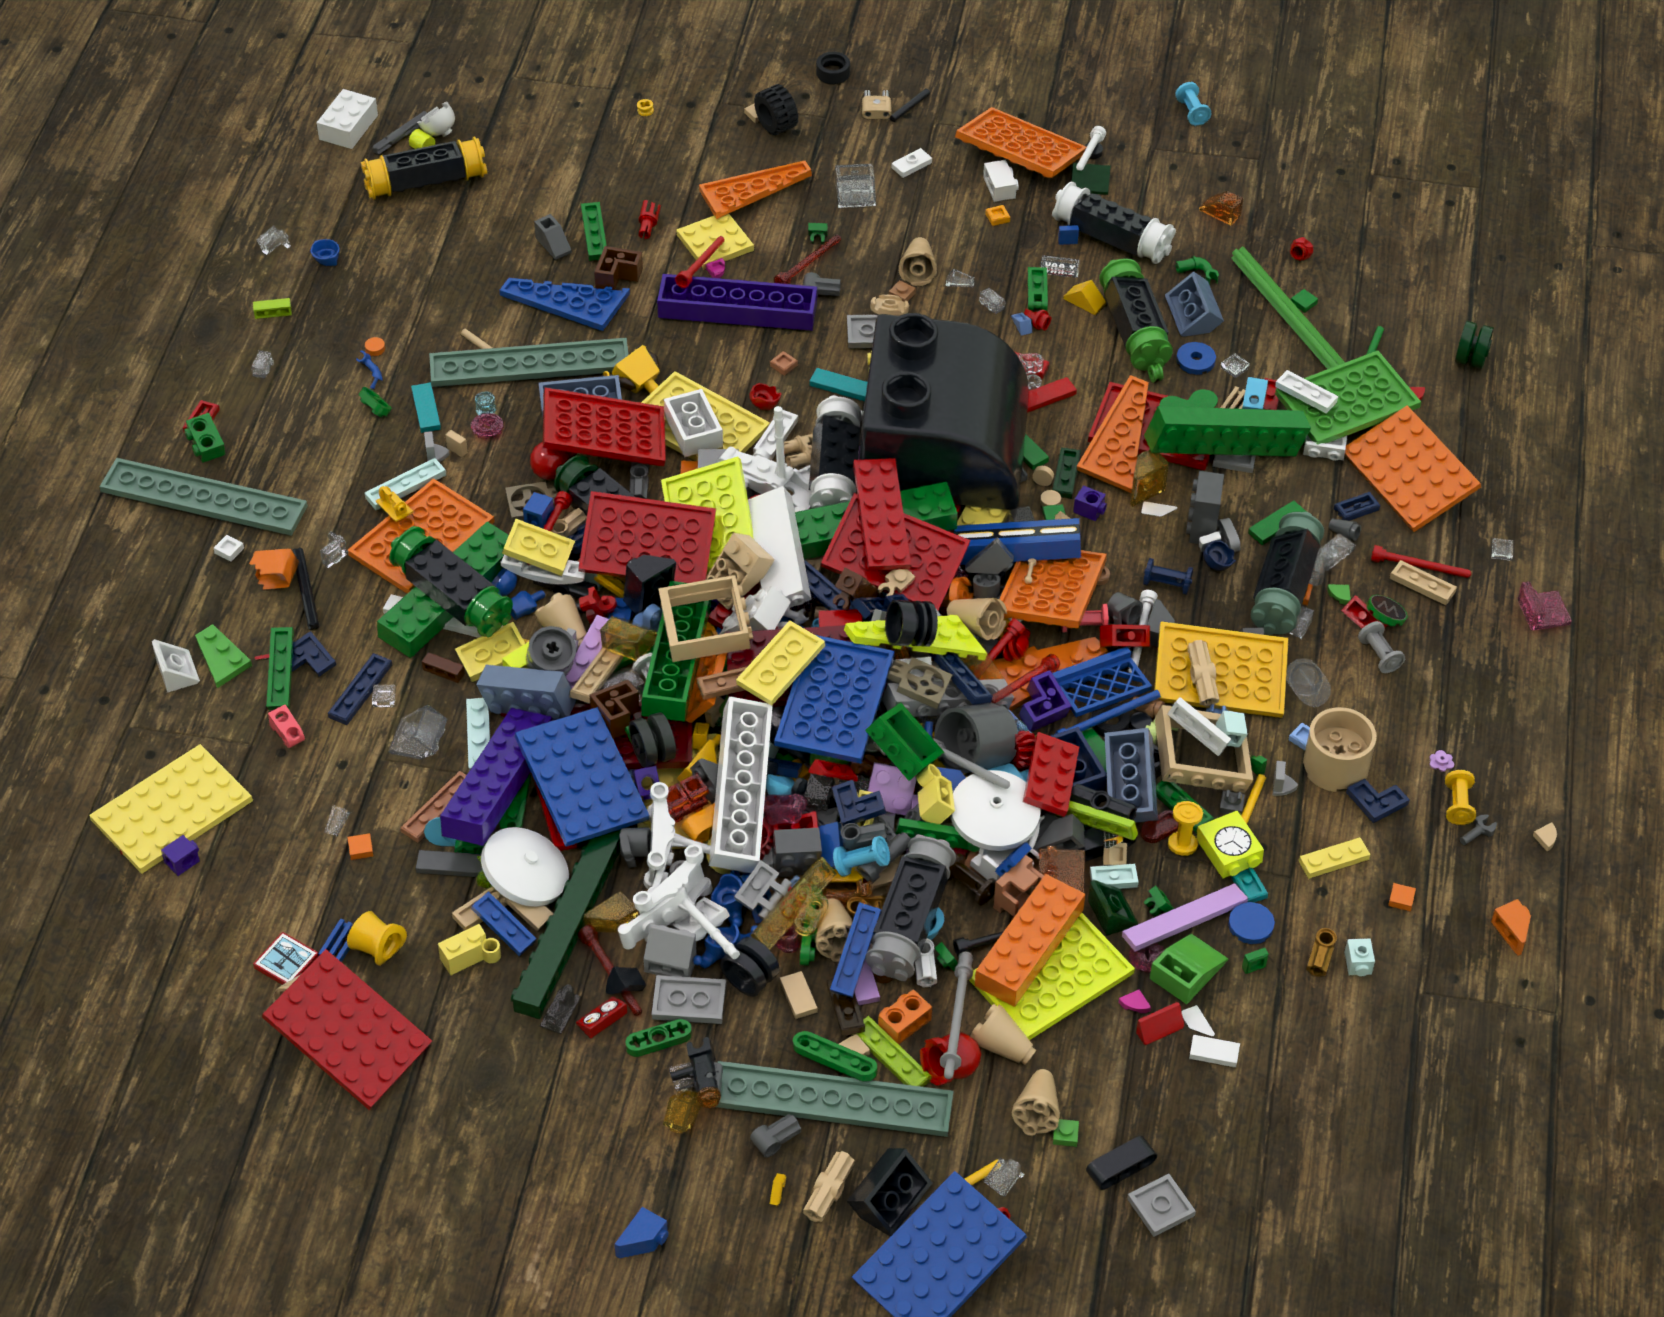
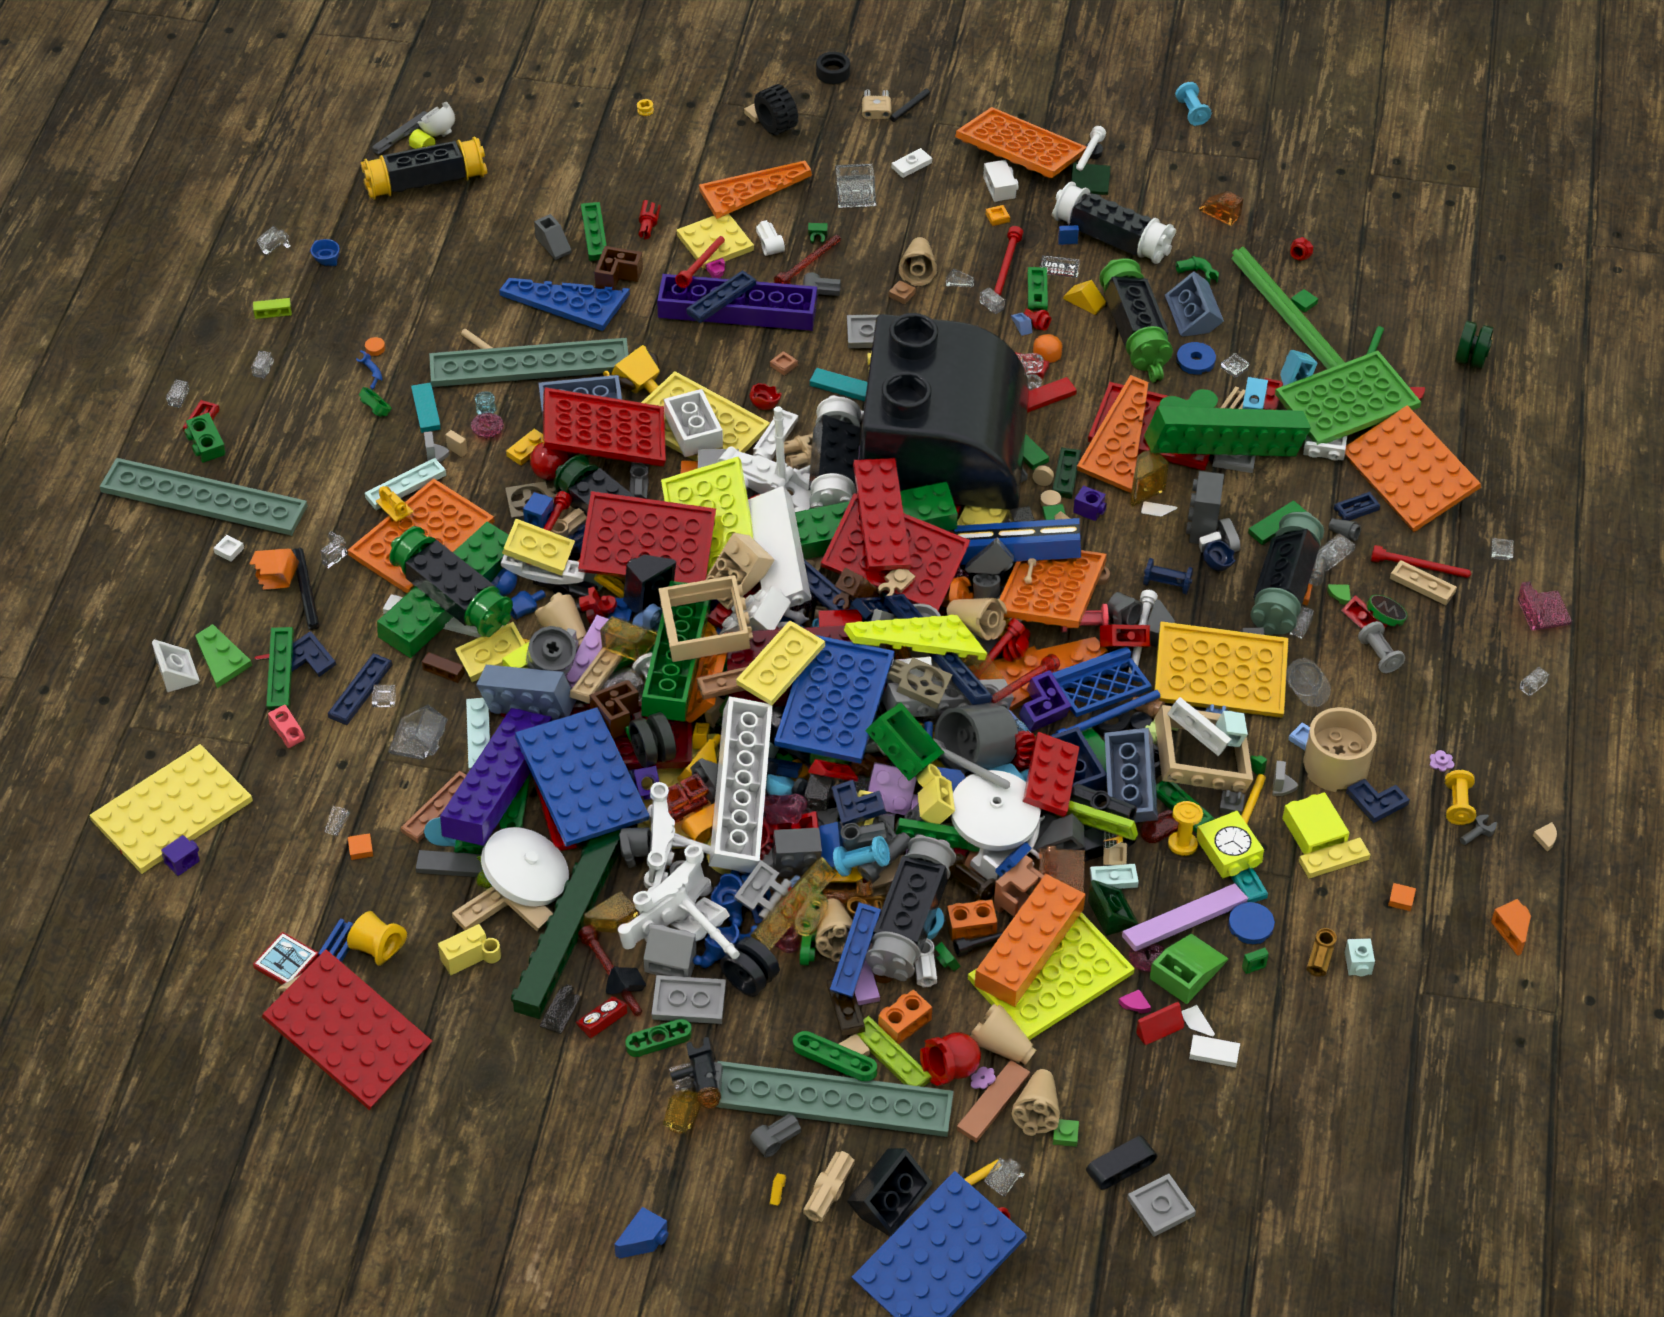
(177, 393): none -> clear piece
(347, 119): white brick -> none
(503, 923): blue plate -> none
(521, 450): none -> yellow plate
(721, 296): none -> dark blue tile
(770, 241): none -> white piece
(798, 995): tan tile -> none
(889, 305): tan tile -> none
(911, 623): black wheel -> none
(963, 972): light grey bar -> none
(971, 919): none -> orange brick
(983, 1078): none -> lavender plant
(993, 1101): none -> nougat tile
(1014, 236): none -> red piece
(1048, 347): none -> orange hair
(1160, 900): green tile -> none
(1203, 673): tan piece -> none
(1297, 366): none -> medium azure torso
(1306, 391): white plate -> none
(1315, 823): none -> neon yellow brick
(1534, 681): none -> clear piece

